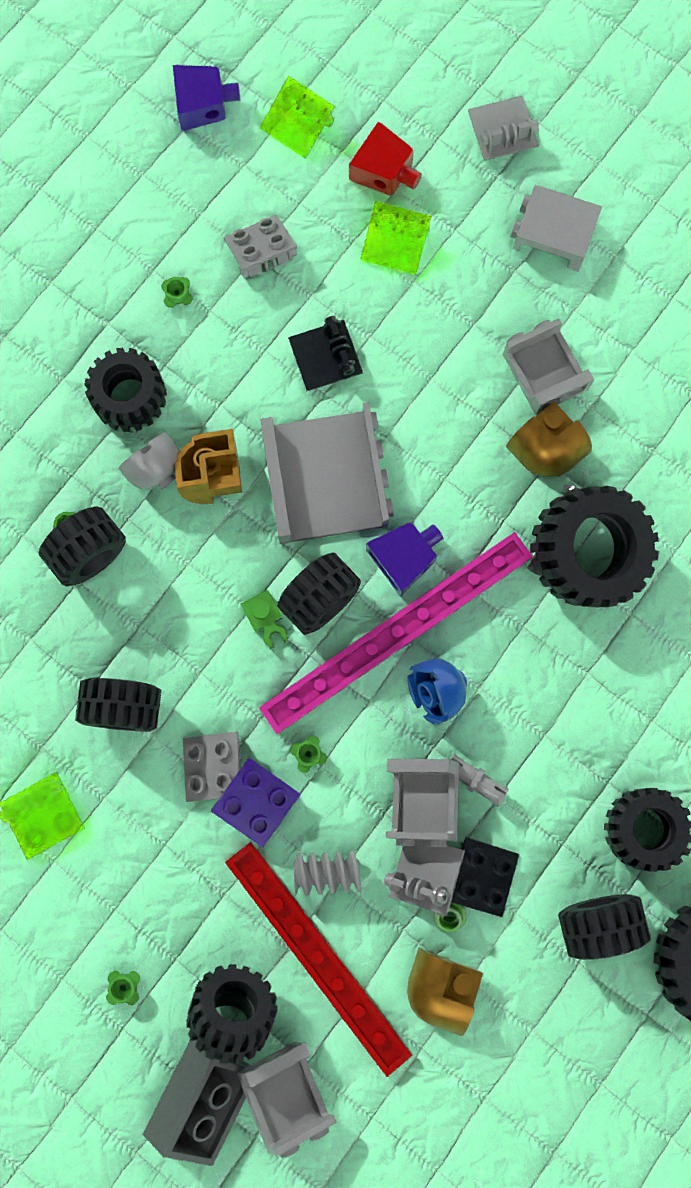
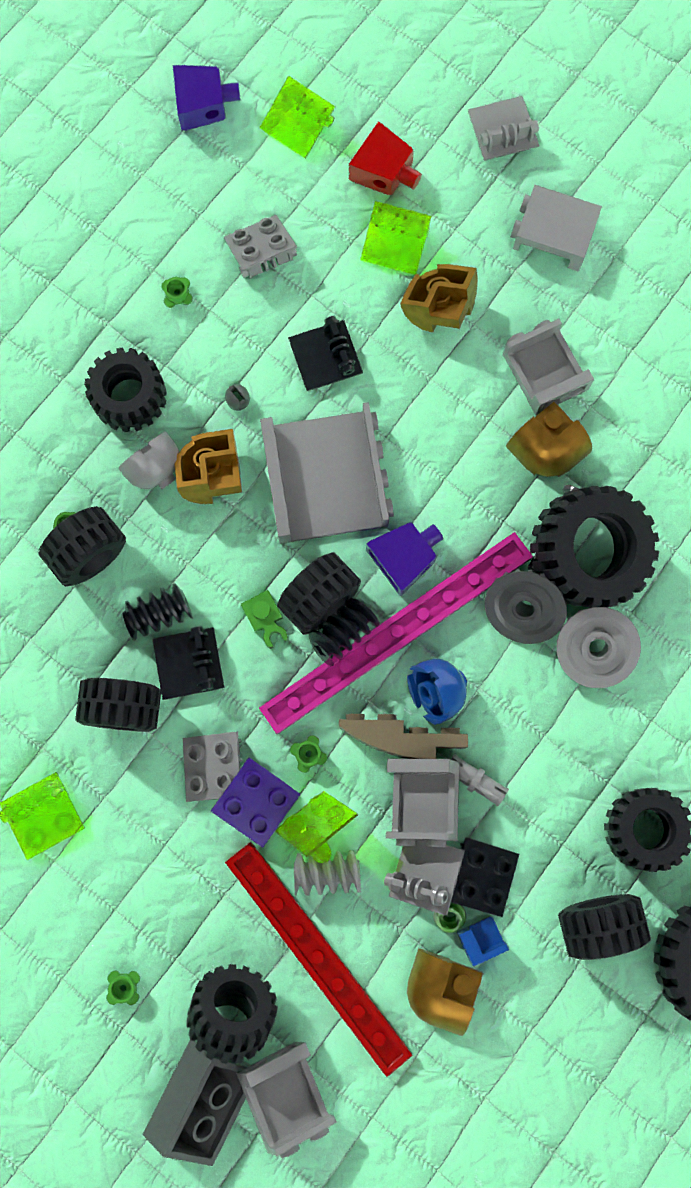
(156, 611): none -> black piece
(188, 663): none -> black hinge
(232, 400): none -> dark grey hinge
(315, 825): none -> clear neon green hinge
(341, 629): none -> black piece
(388, 736): none -> dark tan slope
(440, 297): none -> pearl gold brick
(482, 941): none -> blue panel
(521, 621): none -> dark grey gear
(609, 665): none -> light grey gear

